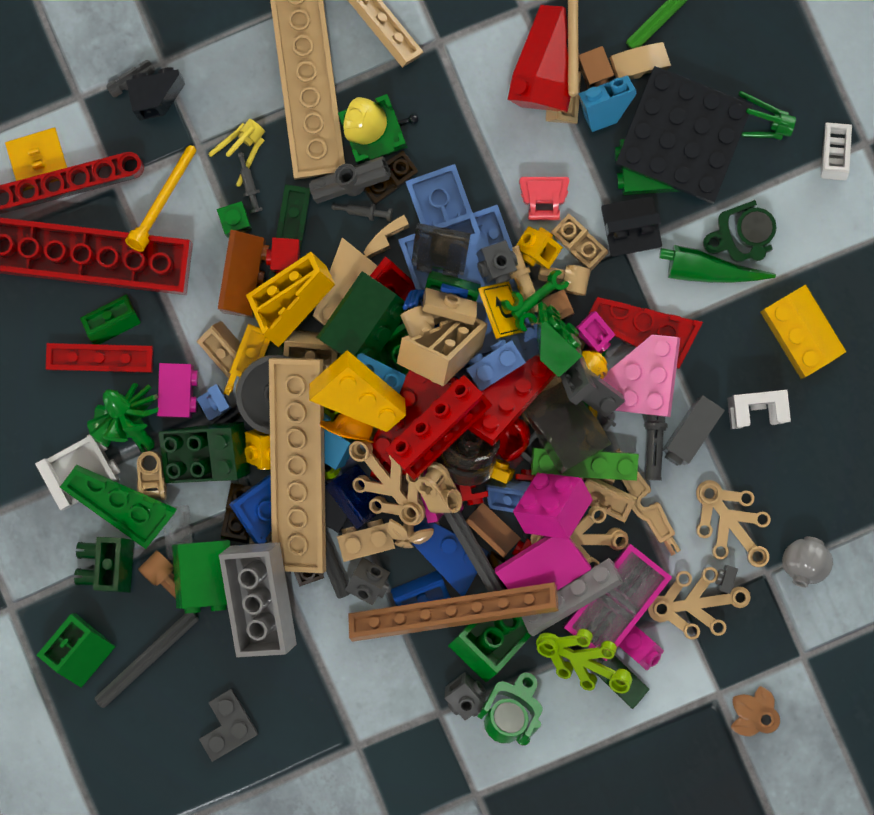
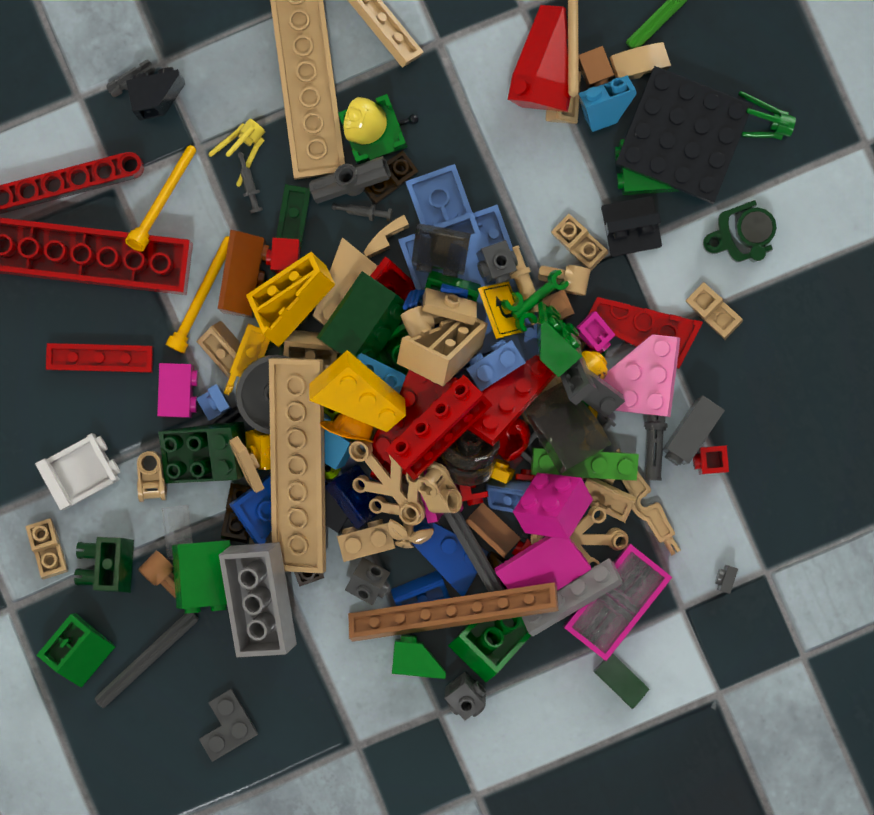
(36, 155): yellow piece -> none
(47, 548): none -> tan slope
(110, 320): green slope -> none
(122, 417): green piece -> none
(124, 508): green wing -> none
(179, 339): none -> yellow piece
(234, 218): green brick -> none
(247, 463): none -> tan plate
(334, 572): dark grey axle -> none
(415, 659): none -> green slope
(508, 717): green piece -> none
(538, 247): yellow brick -> none
(544, 191): coral piece -> none
(555, 647): lime plant -> none
(641, 648): dark pink bracket -> none
(694, 603): tan plant -> none
(698, 266): green piece -> none
(711, 460): none -> red brick
(714, 311): none -> tan slope
(729, 520): tan plant -> none
(752, 710): medium nougat plate -> none
(777, 407): white panel -> none
(803, 332): yellow slope -> none
(807, 561): light grey plant -> none
(832, 167): white slope -> none

